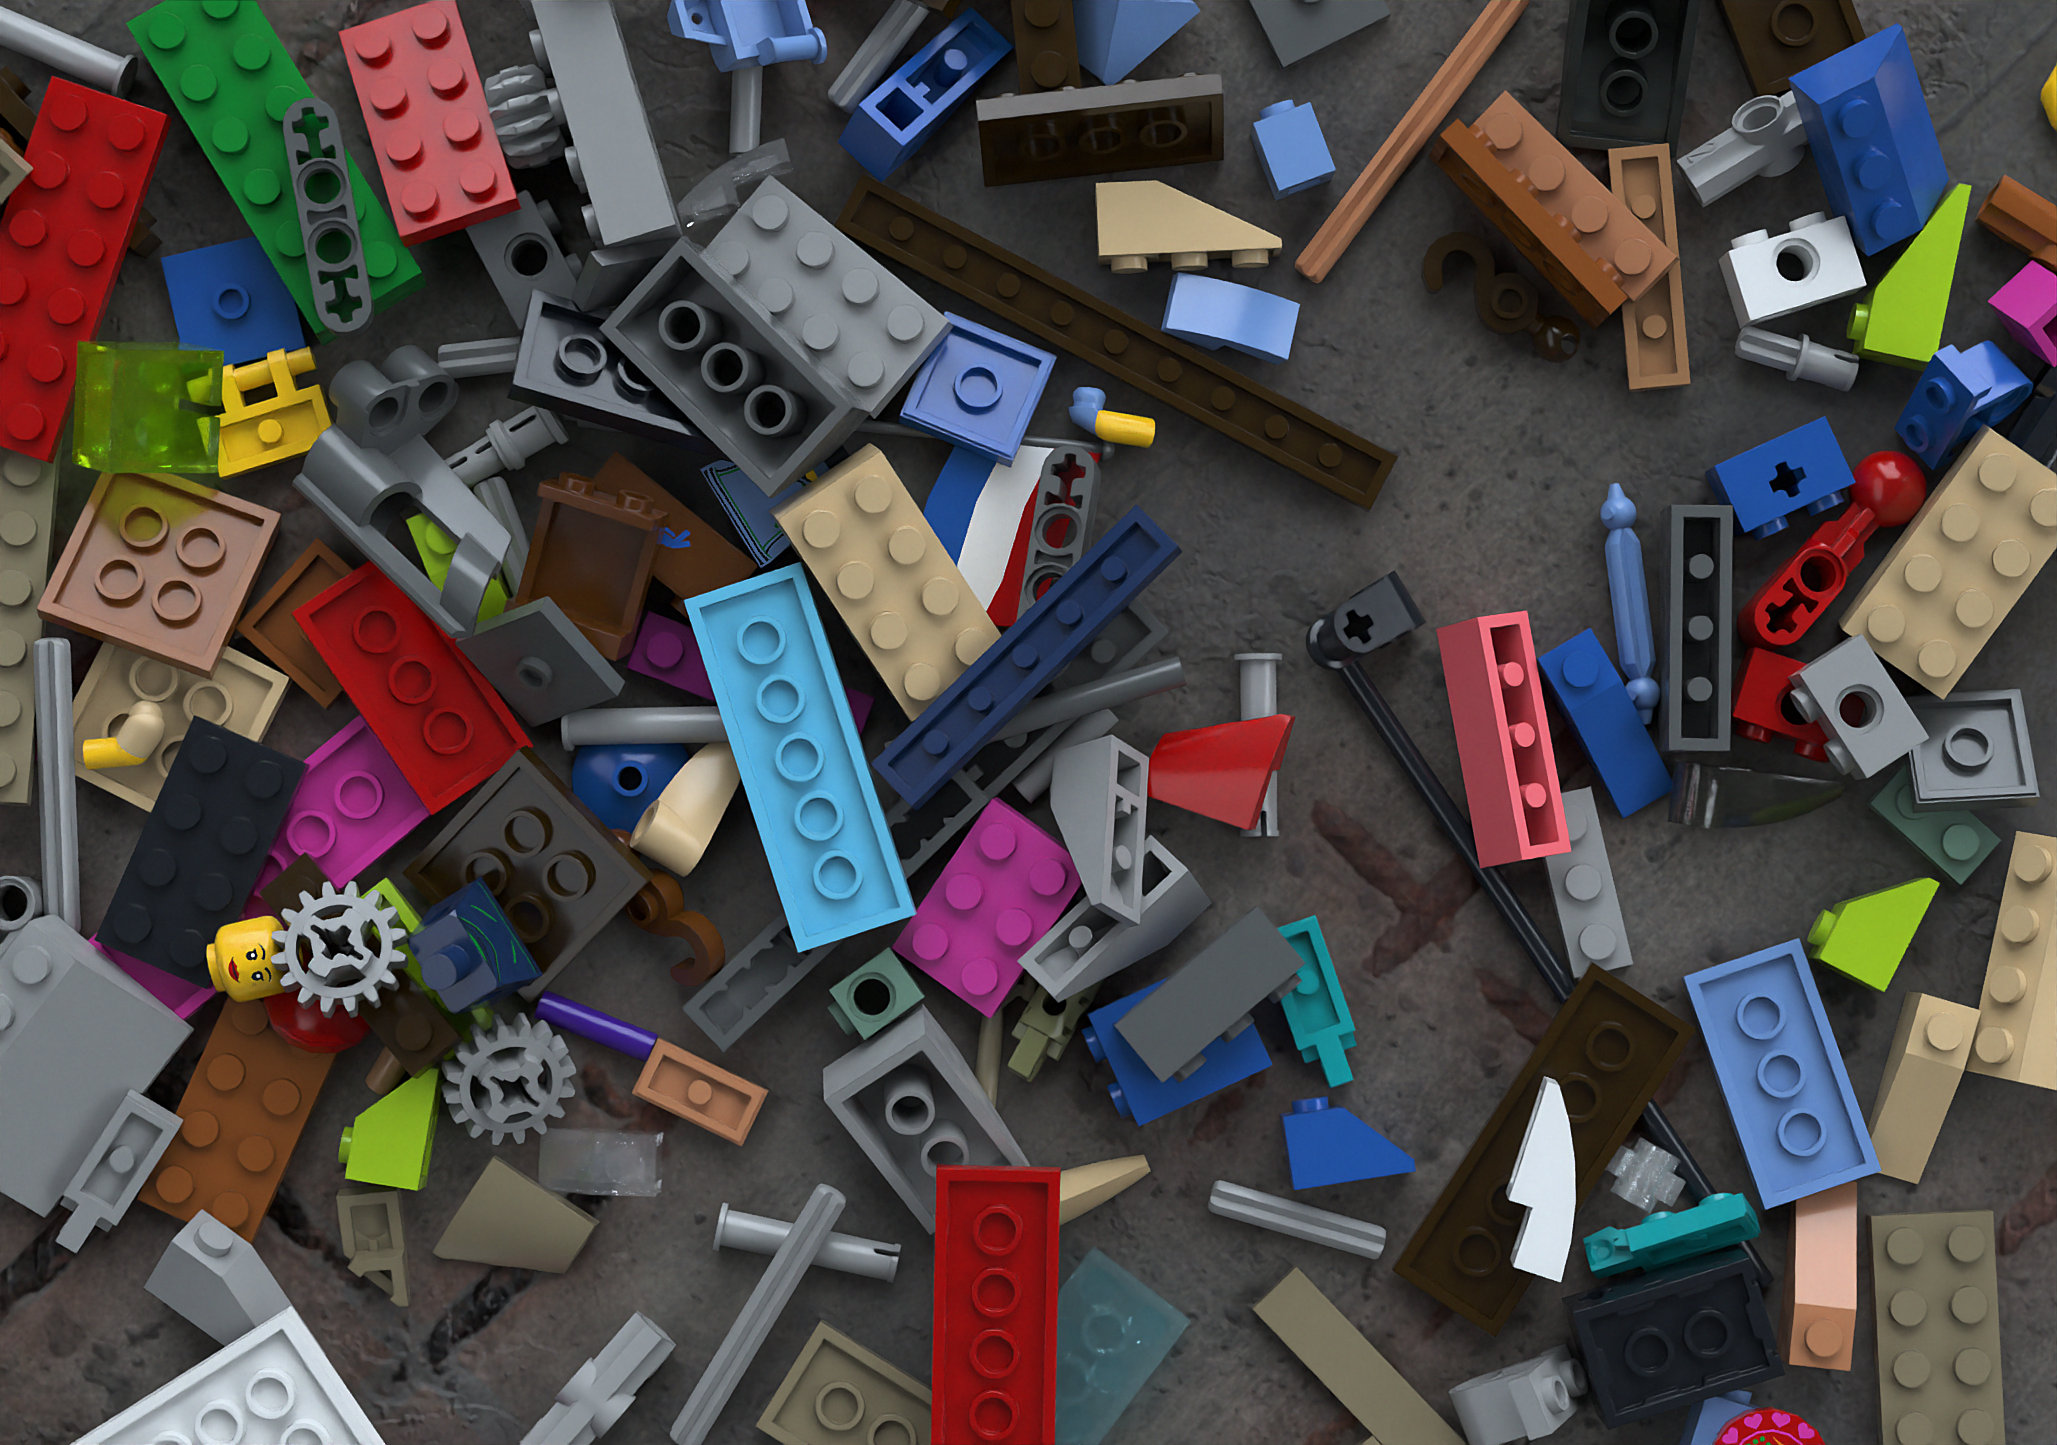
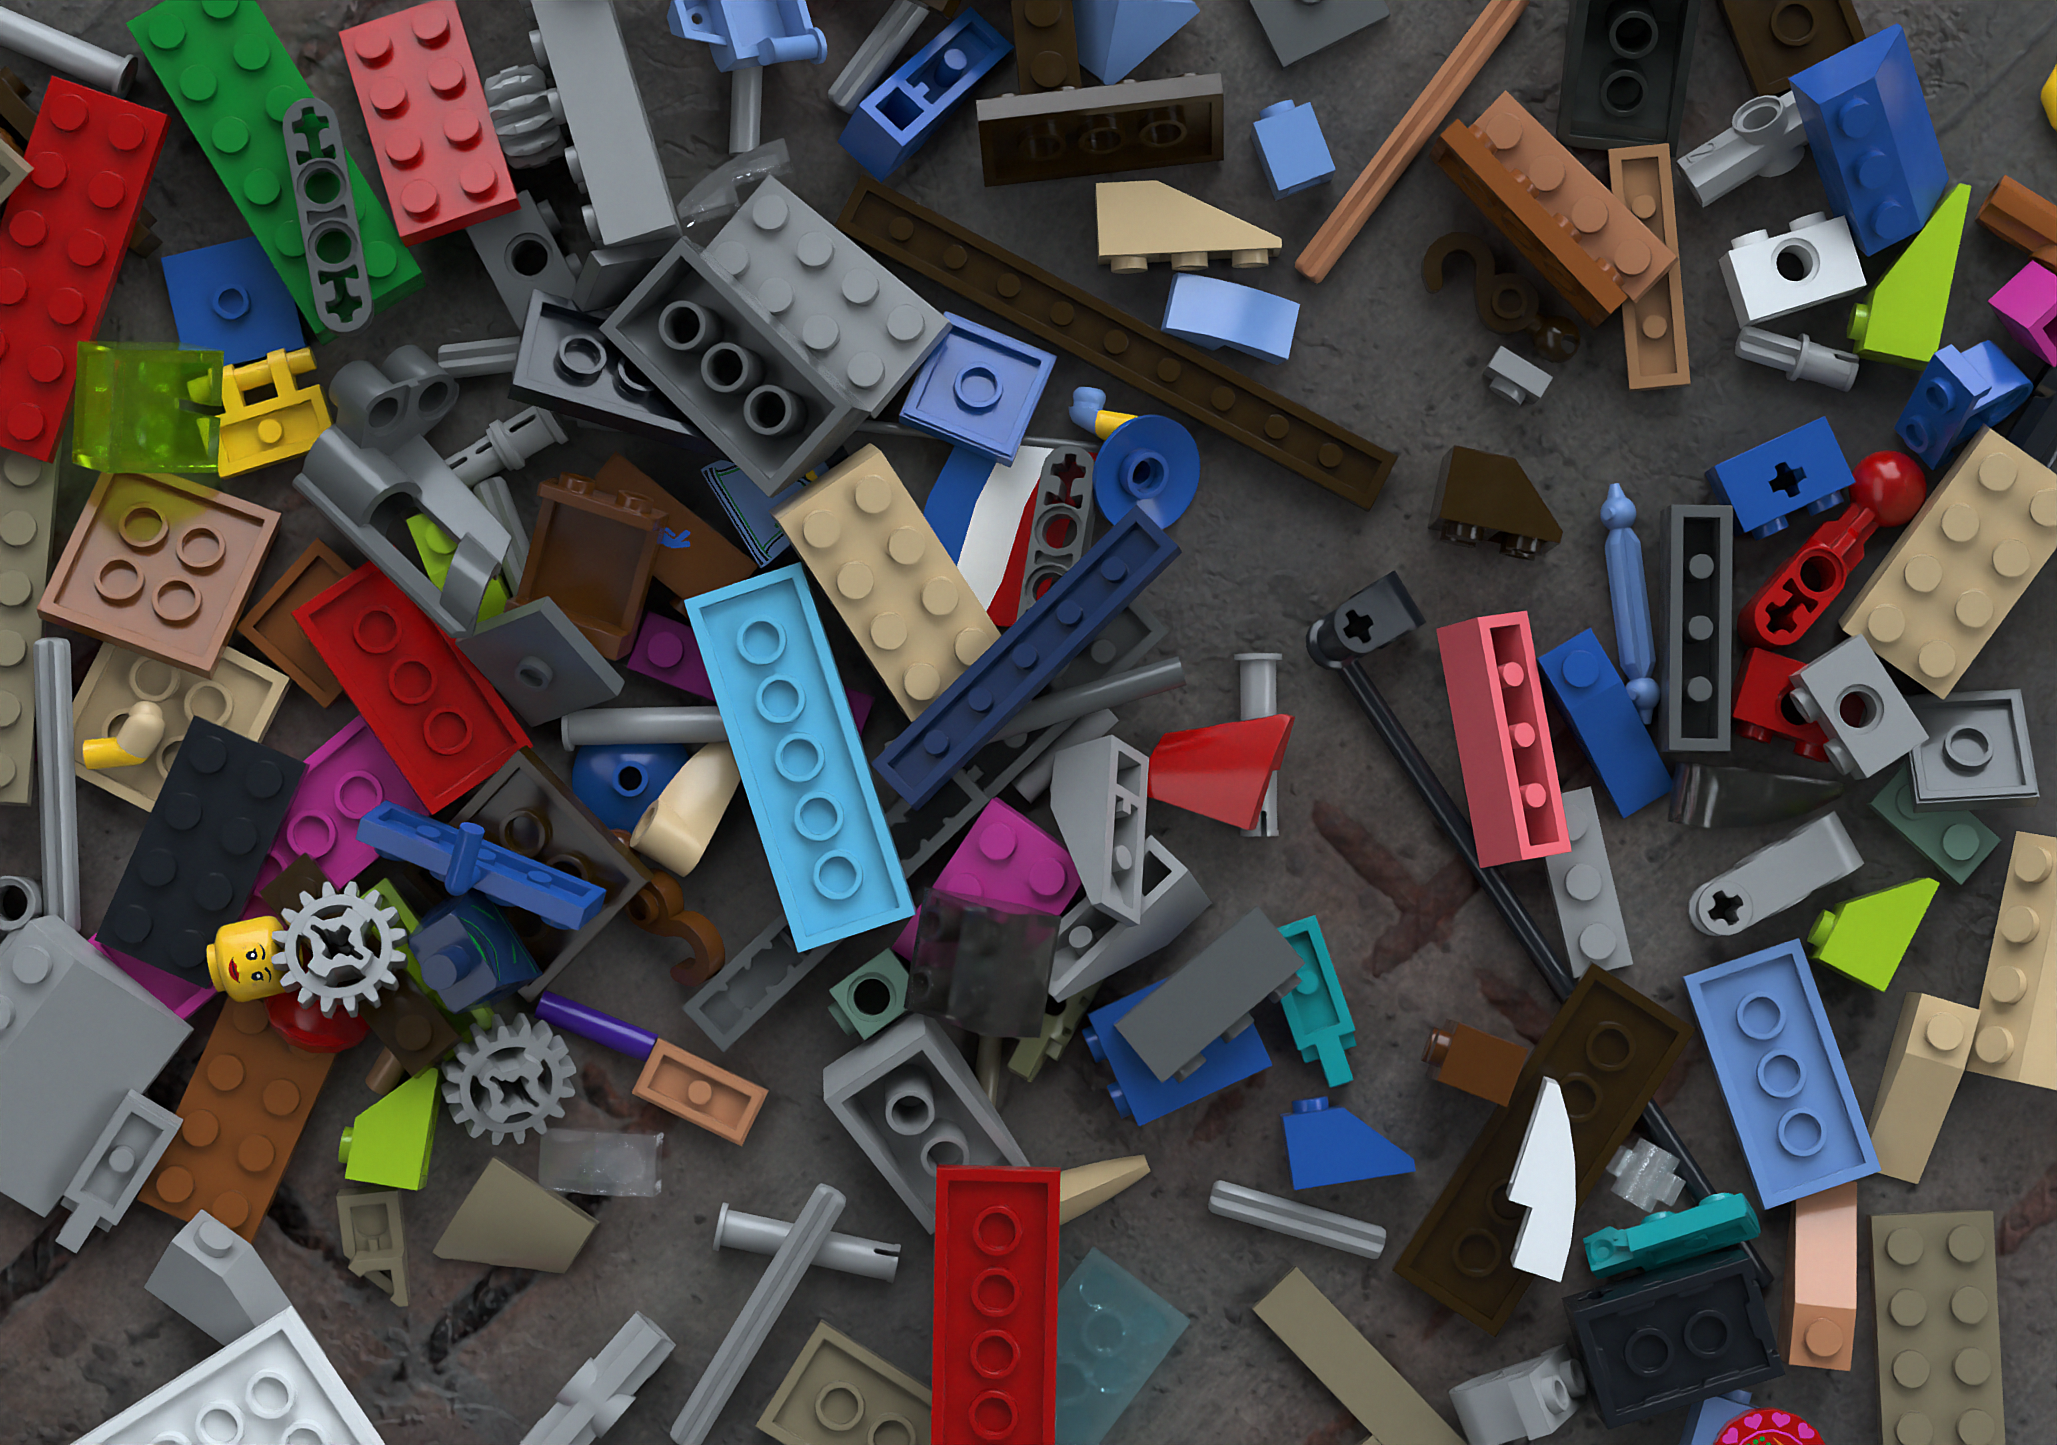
(469, 861): none -> blue plate
(982, 963): none -> clear smoke slope
(1166, 472): none -> blue dish
(1474, 1061): none -> reddish brown brick
(1491, 501): none -> dark brown slope
(1515, 377): none -> light grey plate
(1776, 876): none -> light grey piece

